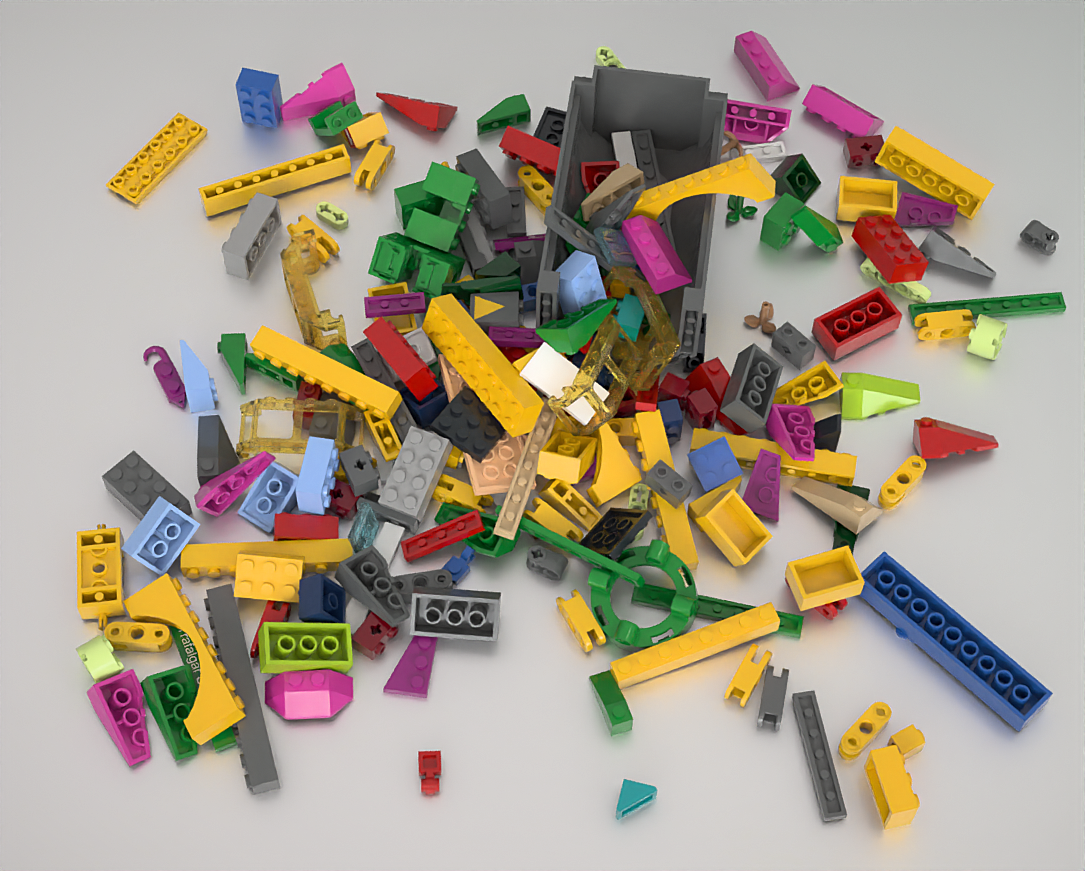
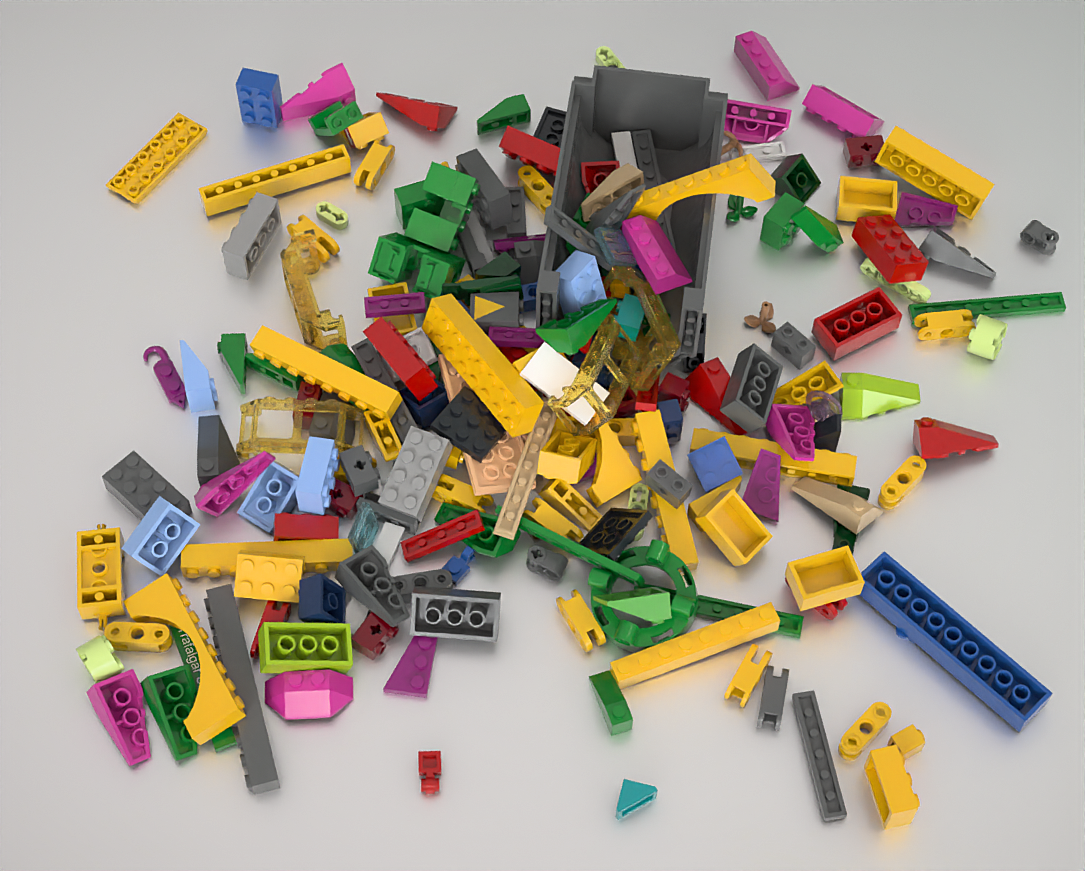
(647, 603): none -> bright green slope
(700, 410): dark red brick -> none
(822, 409): none -> piece

